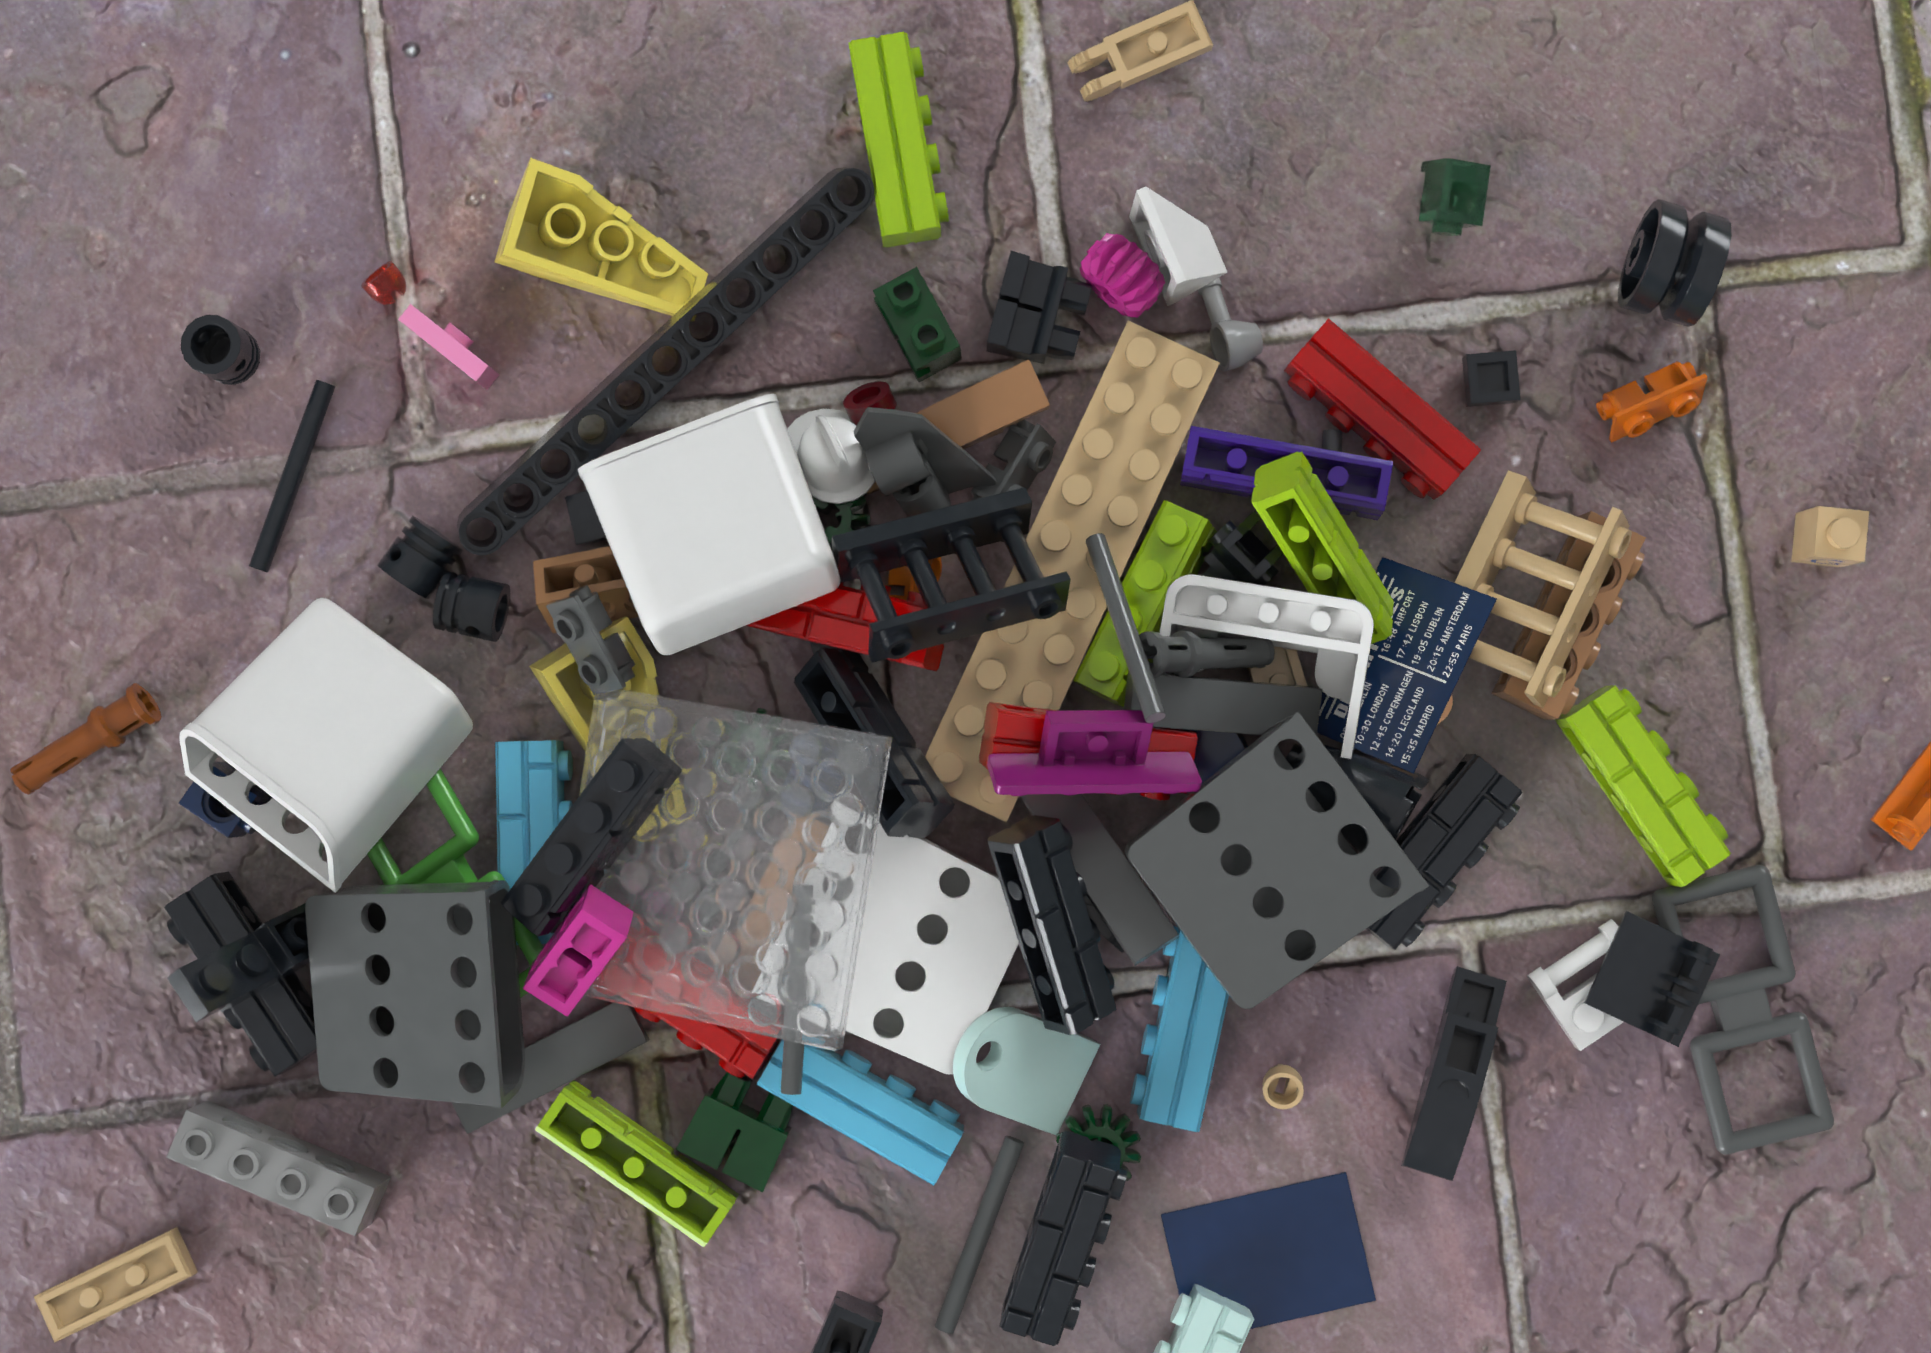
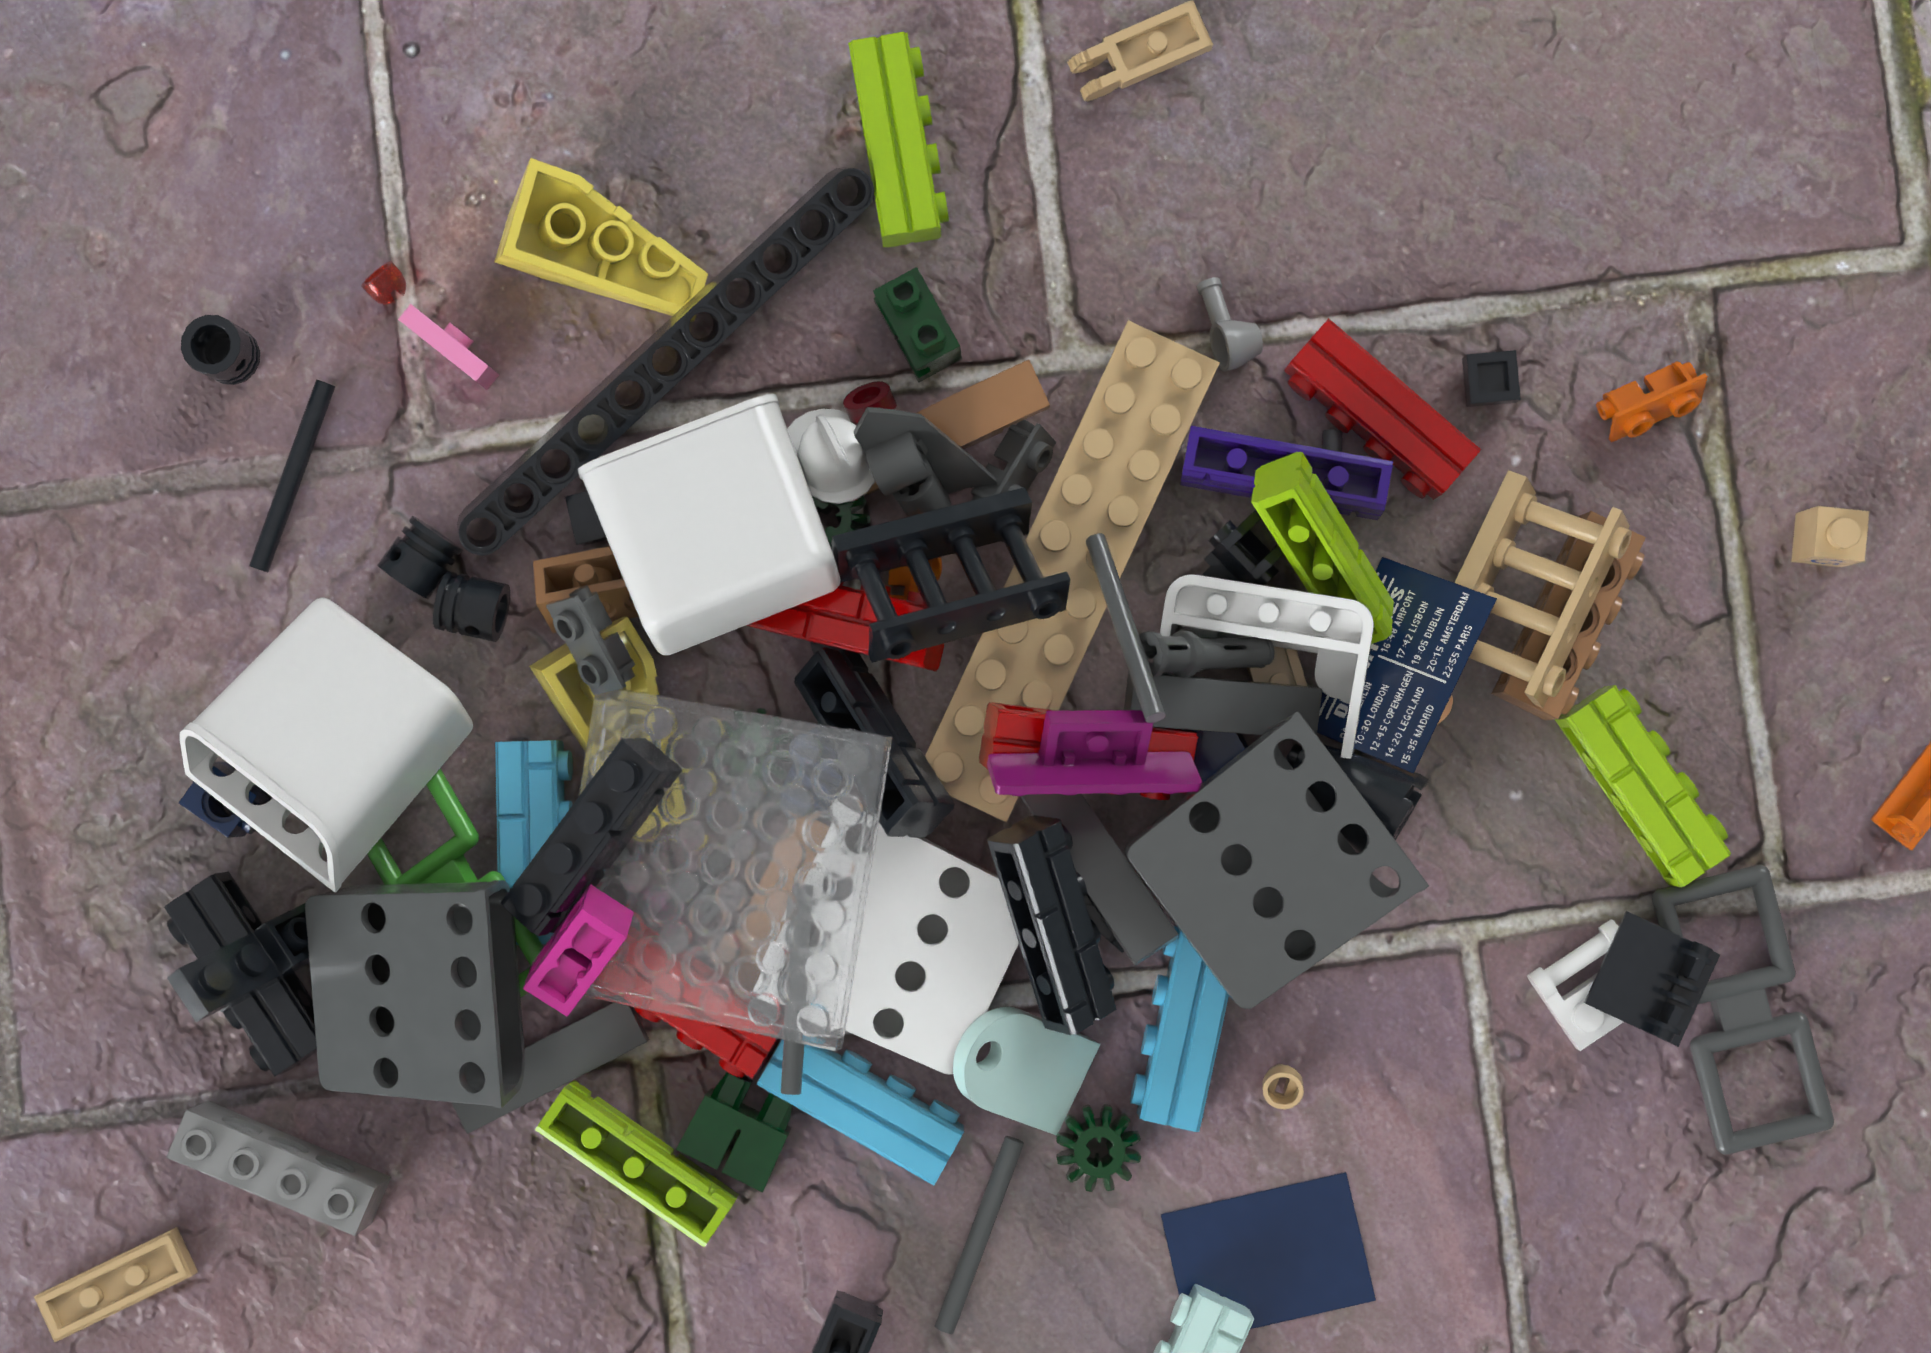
(104, 728): dark orange pin -> none
(1028, 311): black hips -> none
(1061, 1238): black brick -> none
(1122, 275): dark pink gear -> none
(1169, 551): lime brick -> none
(1175, 243): white slope -> none
(1444, 839): black brick -> none
(1453, 195): clear green brick -> none
(1455, 1074): black slope -> none
(1674, 263): black wheel -> none

